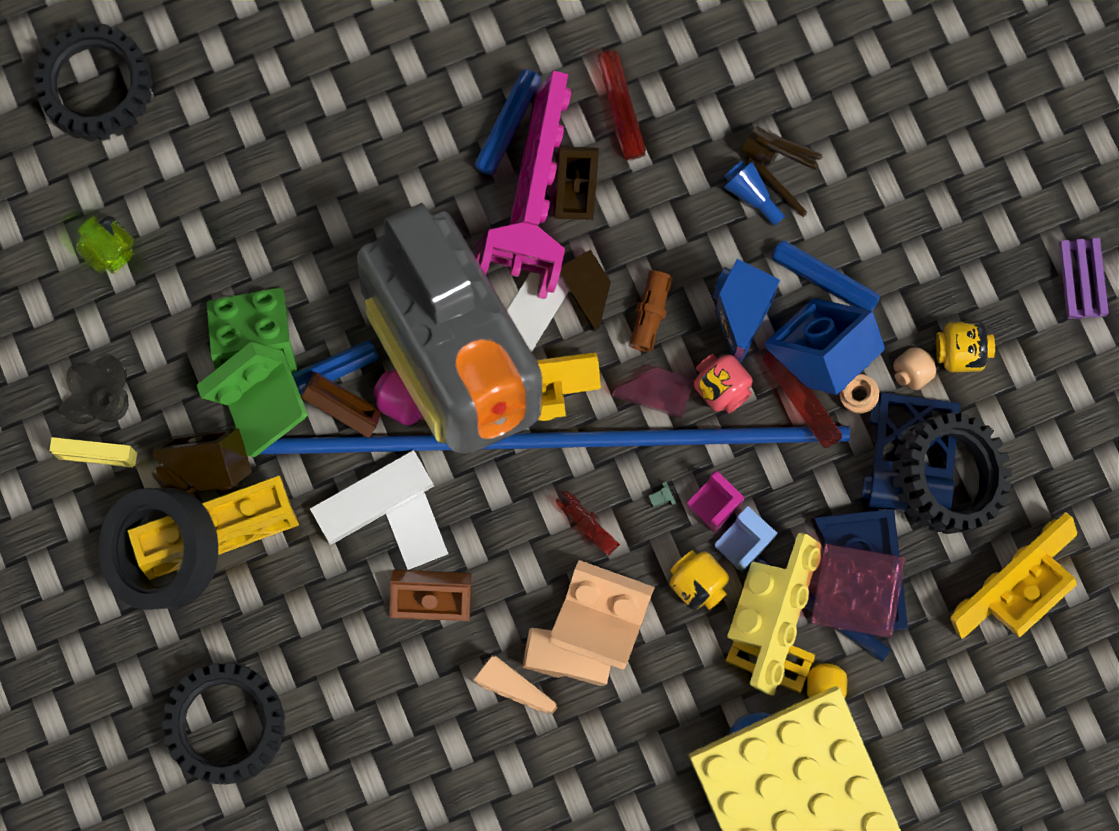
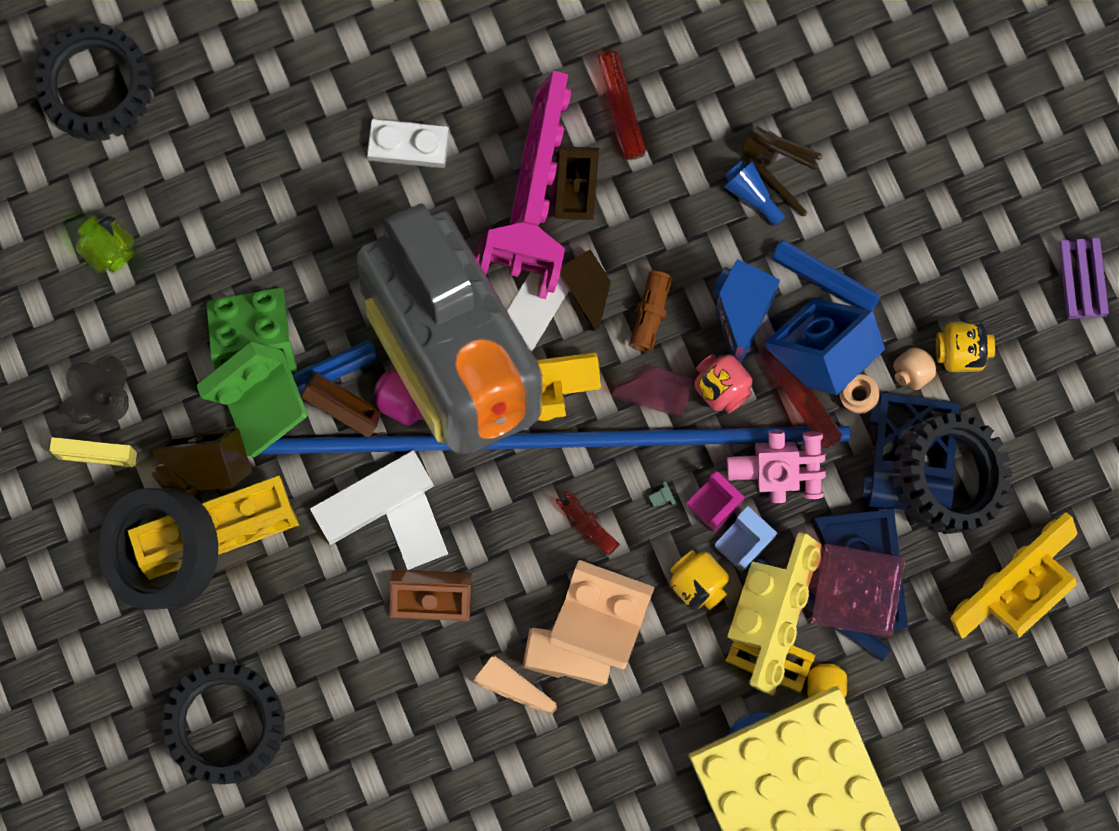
(408, 143): none -> white plate
(507, 122): blue axle -> none
(778, 467): none -> bright pink piece

